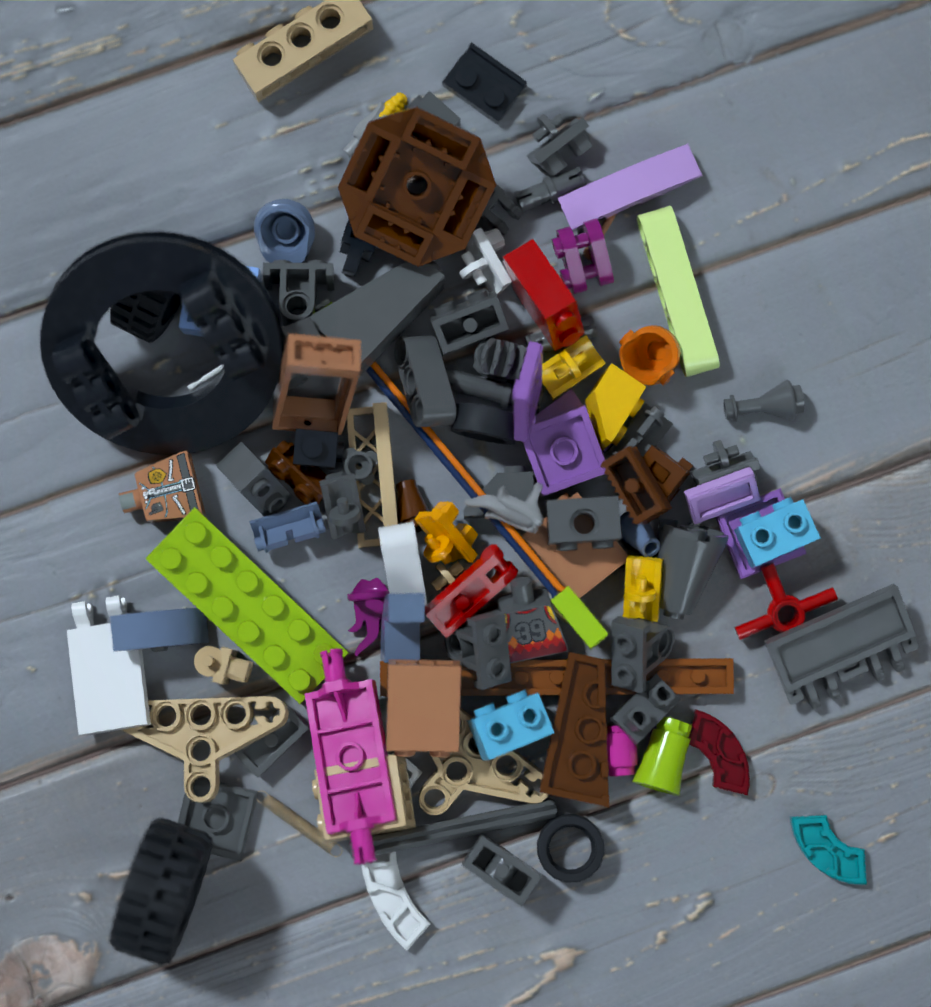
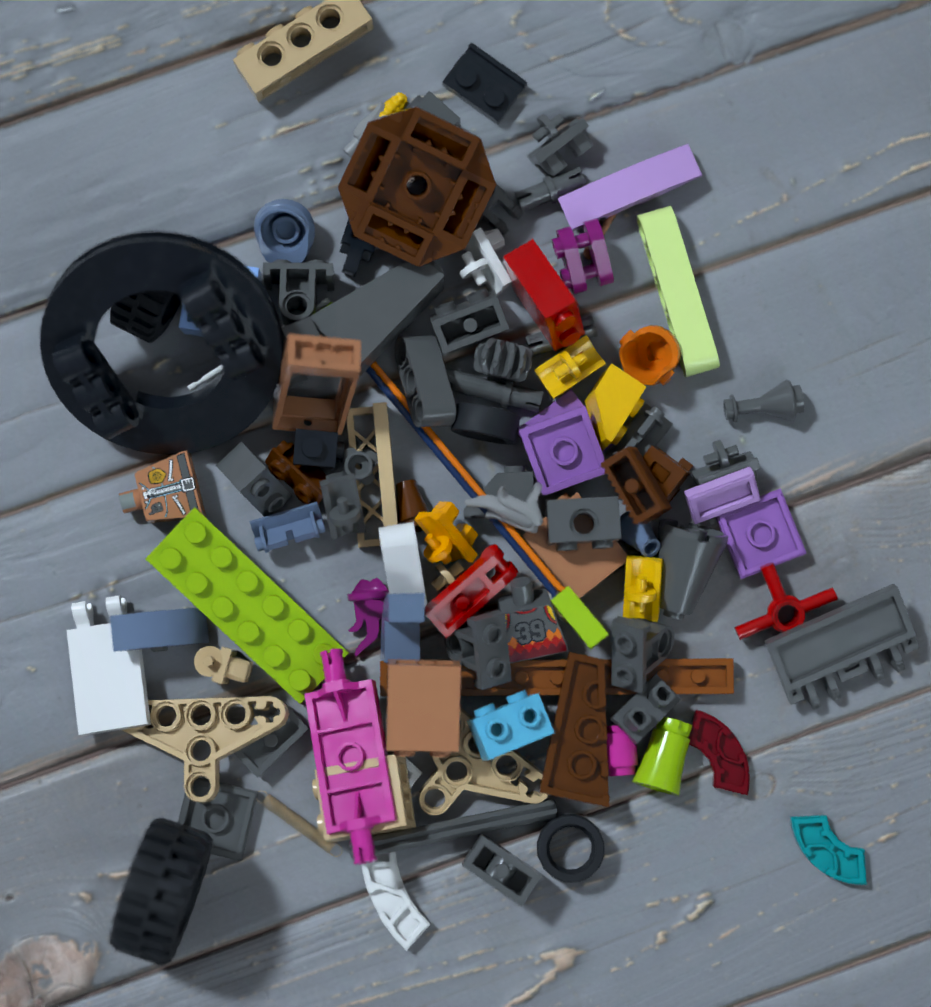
(527, 391): medium lavender plate -> none
(777, 532): medium azure brick -> none

